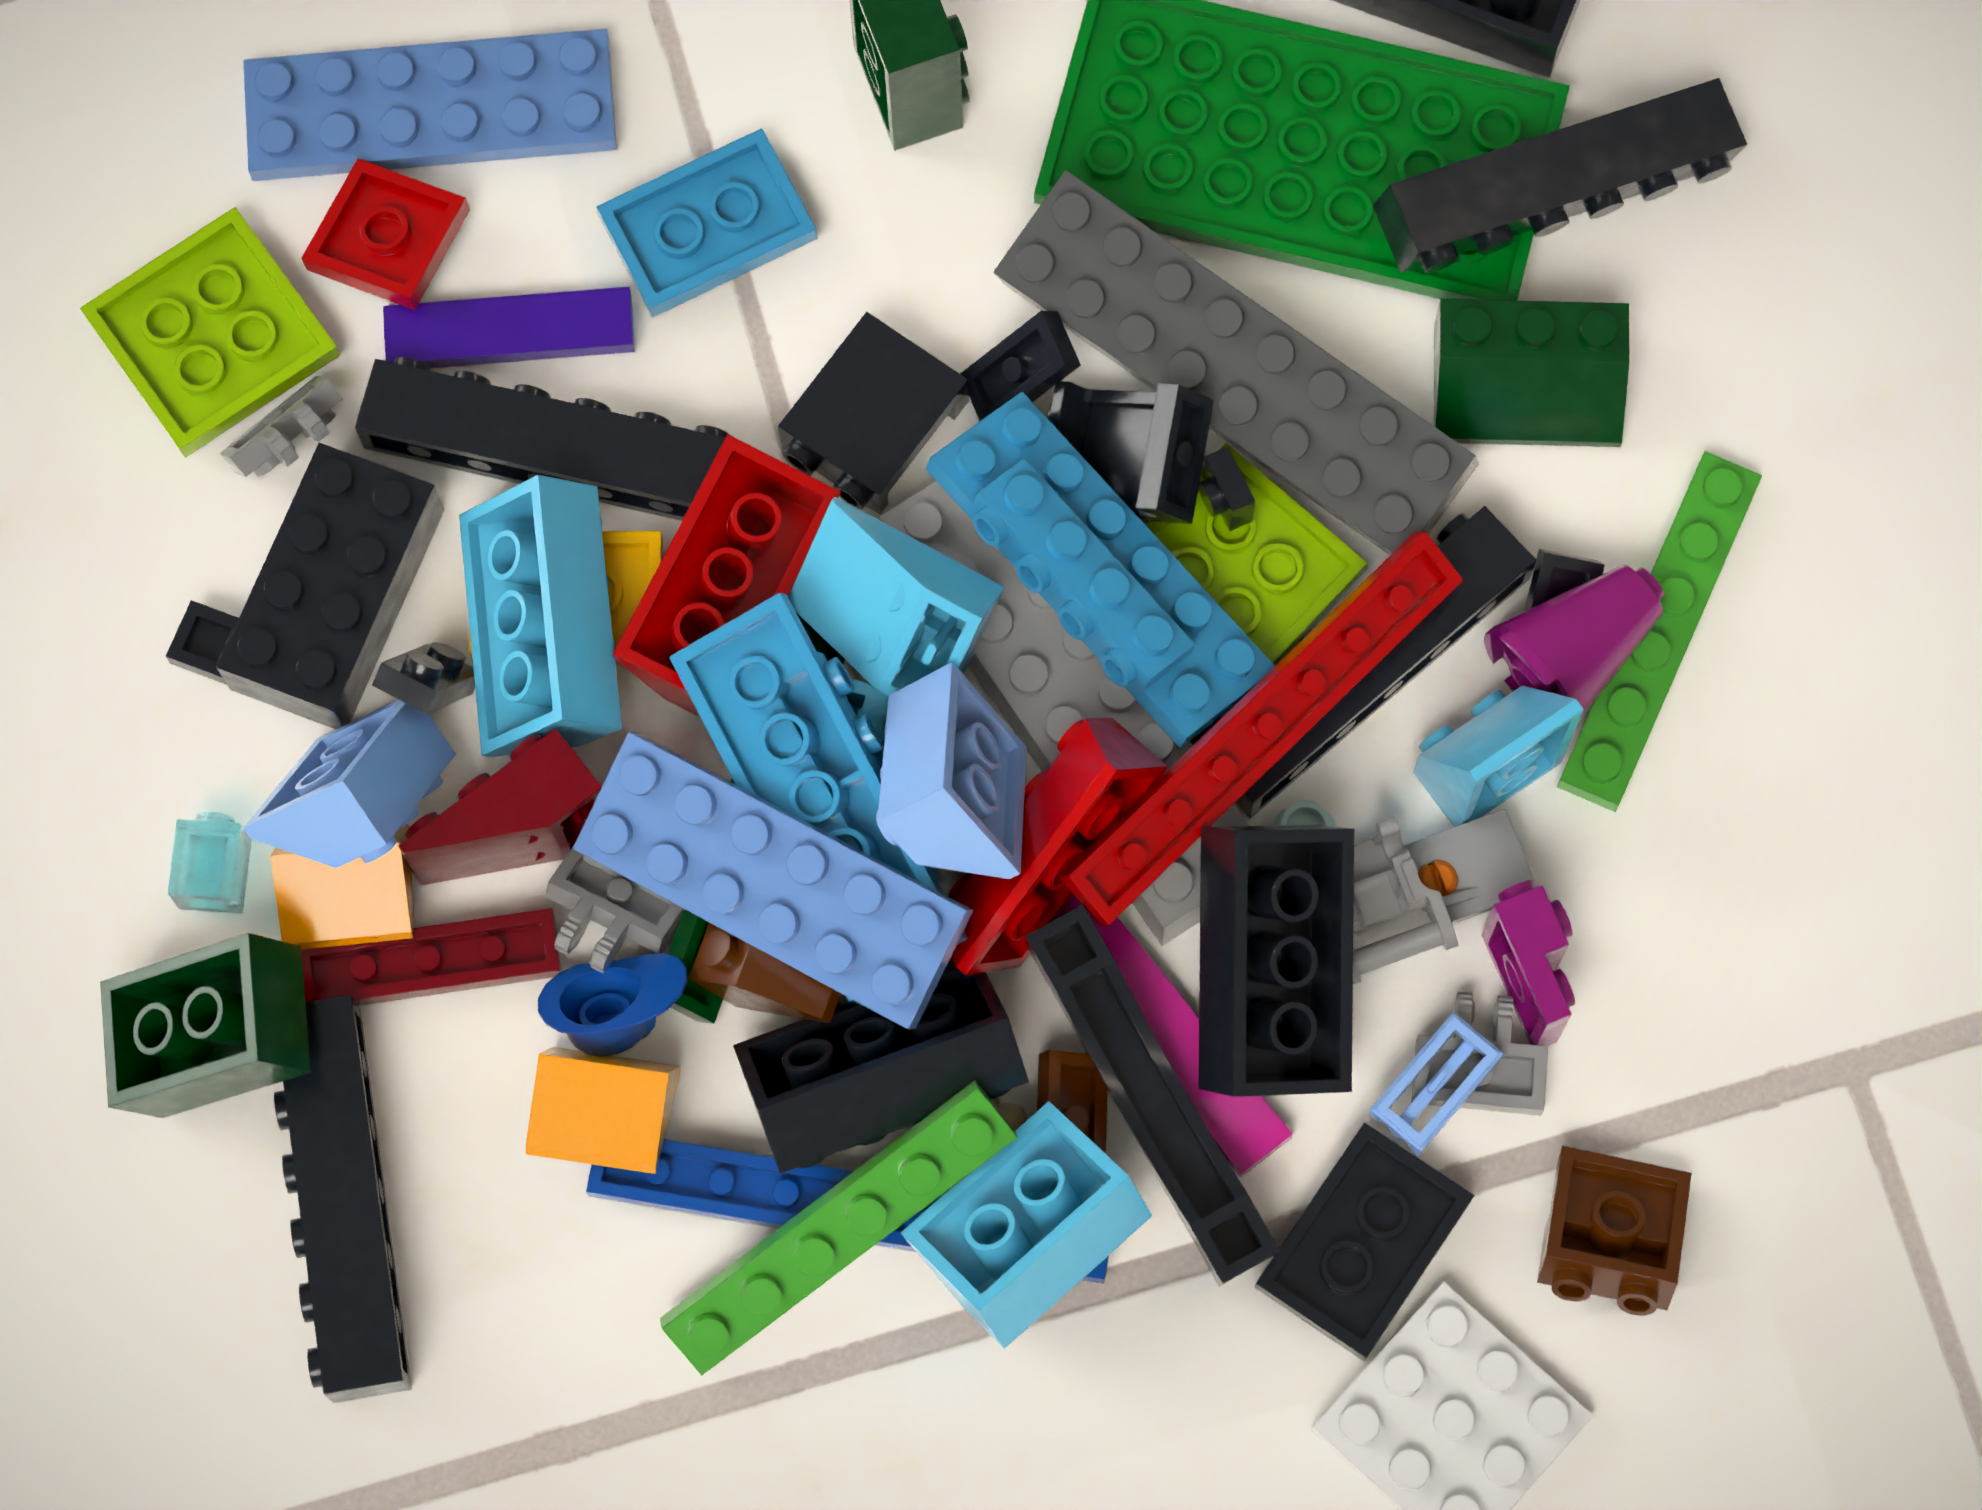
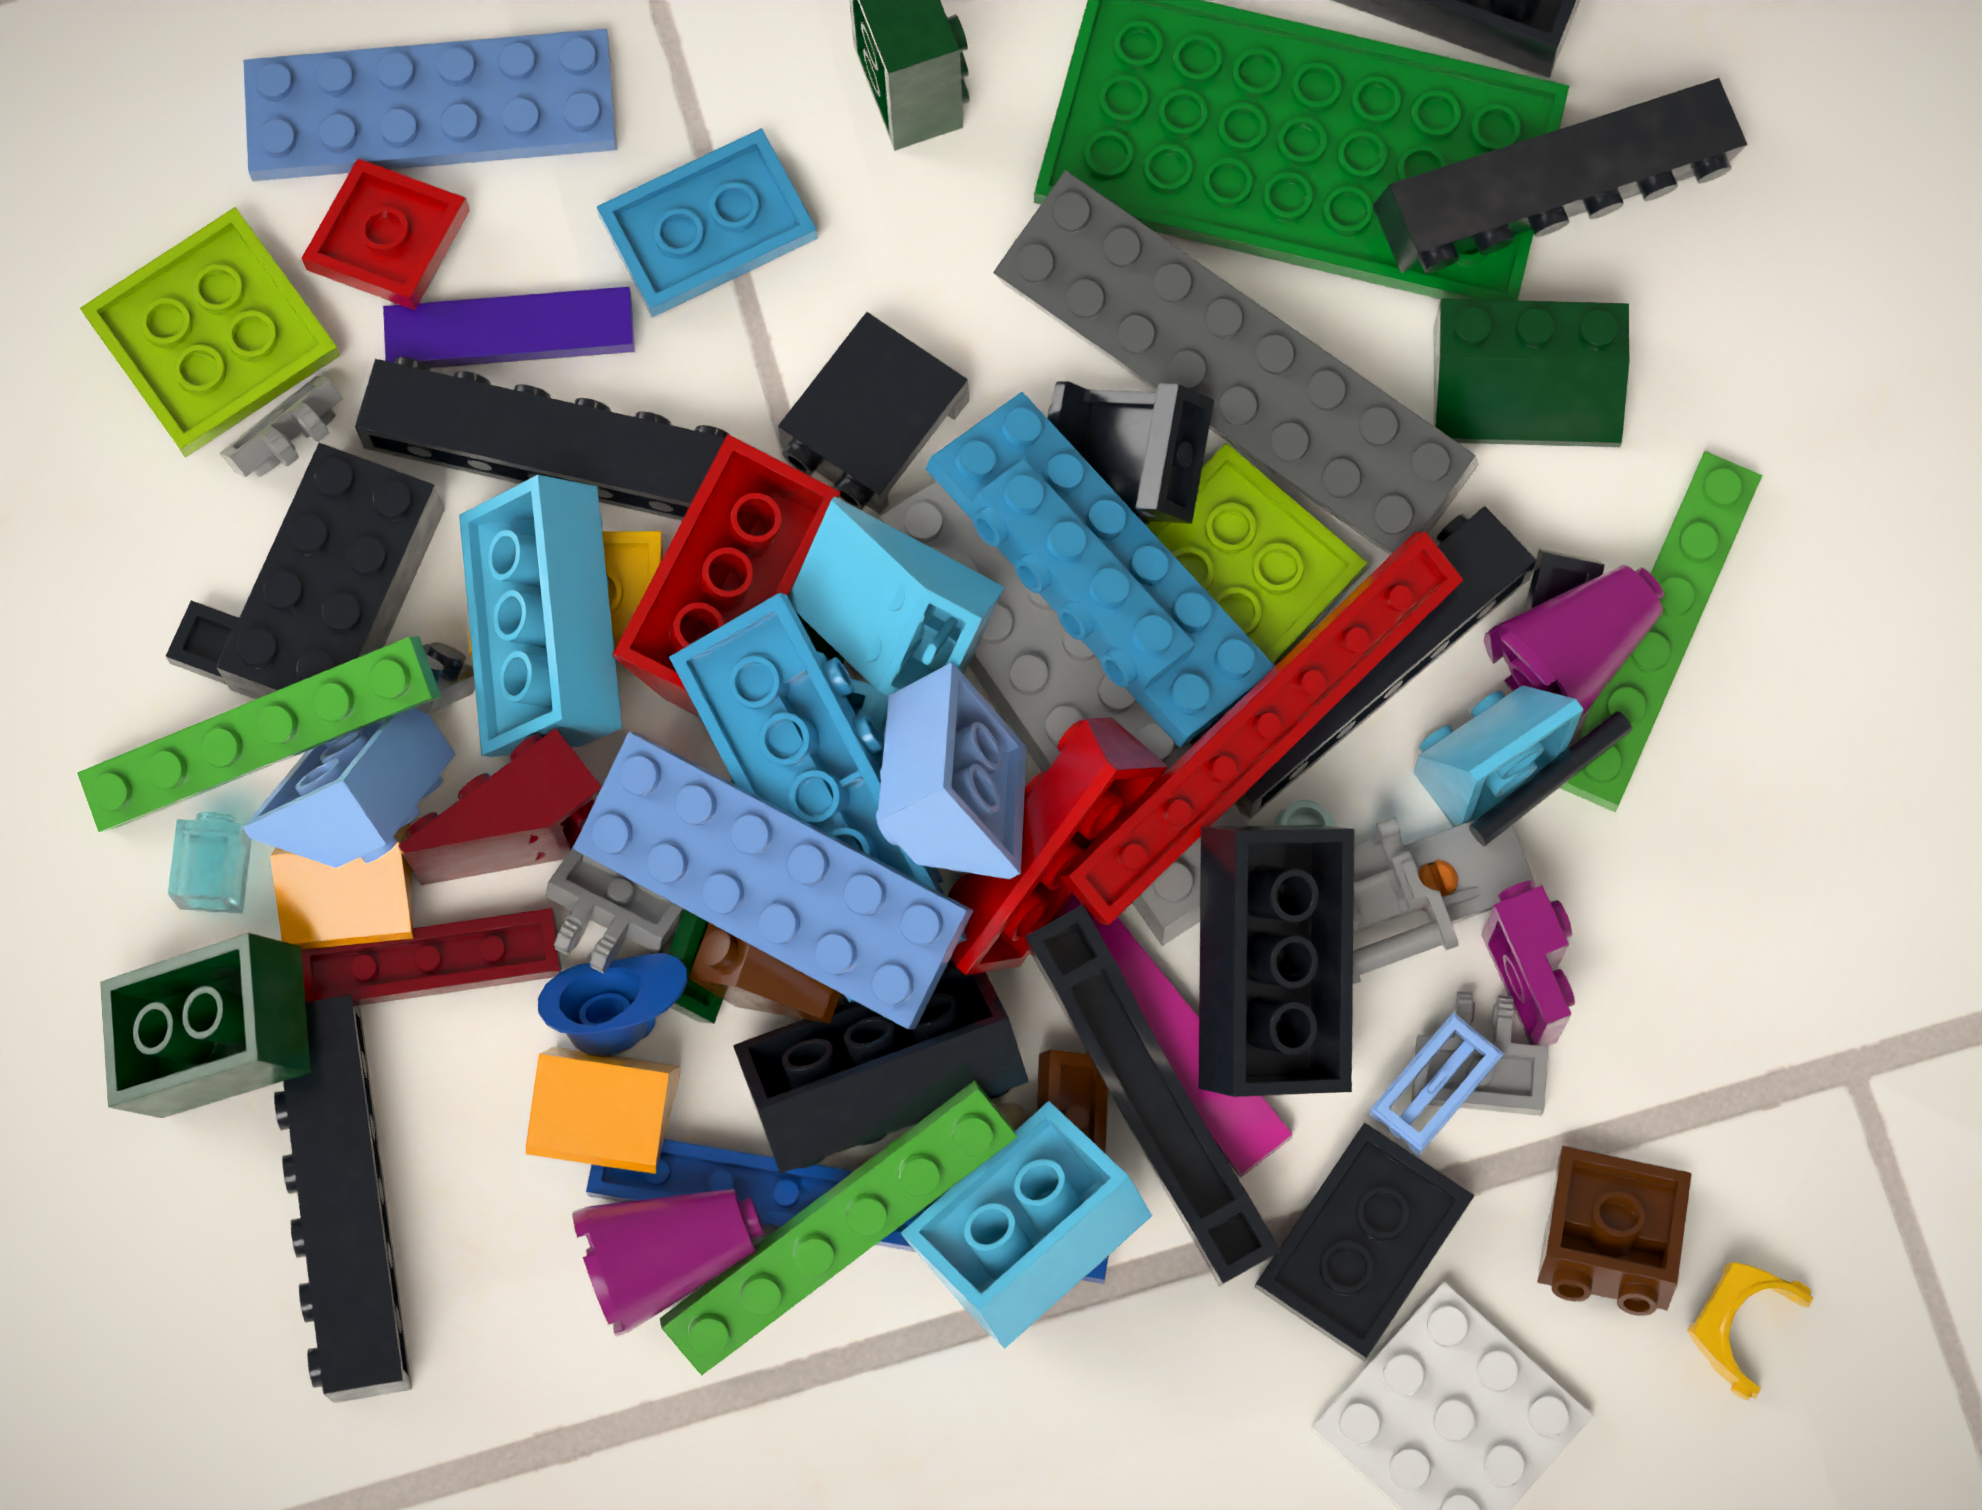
(259, 734): none -> bright green plate
(662, 1249): none -> magenta cone
(1023, 362): black plate -> none
(1226, 490): black plate -> none
(1550, 778): none -> black bar
(1713, 1324): none -> yellow helmet

